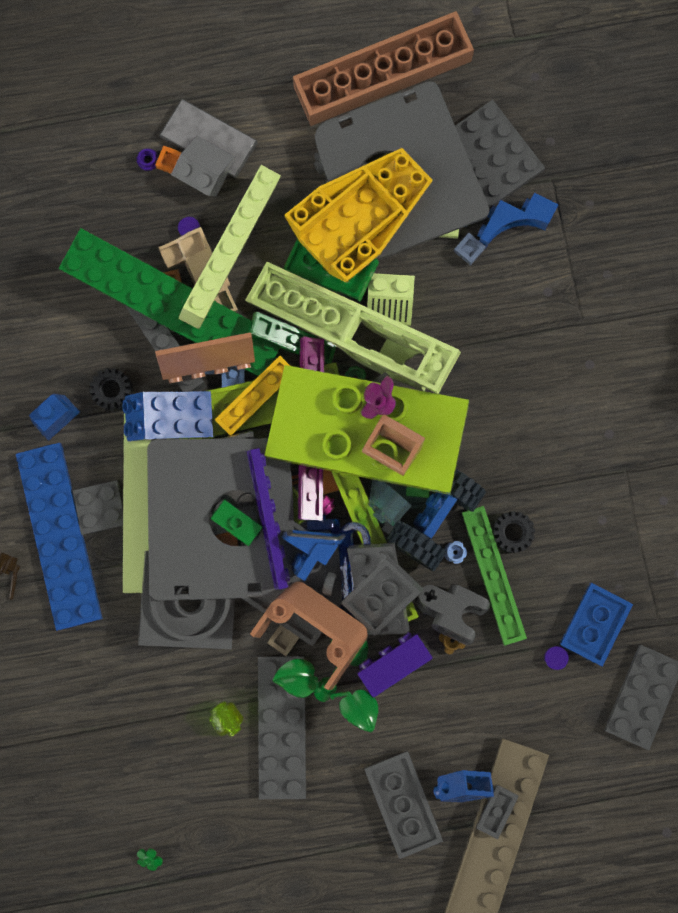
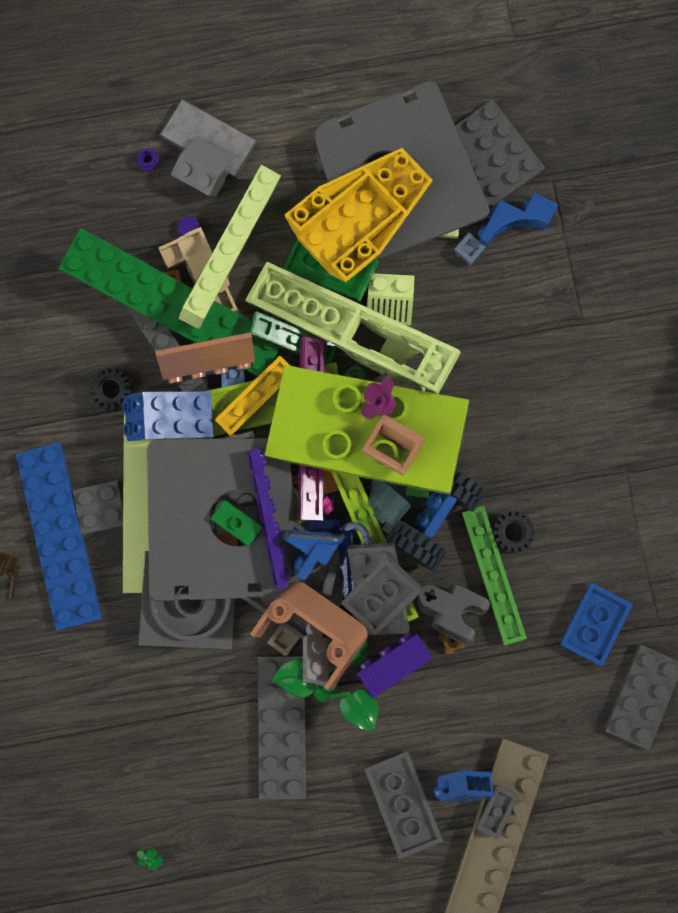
(53, 415): blue torso -> none
(167, 159): orange plate -> none
(226, 719): clear neon green head -> none
(315, 657): none -> light grey plate
(383, 68): nougat brick -> none
(458, 546): light blue plate -> none
(556, 658): dark purple tile -> none

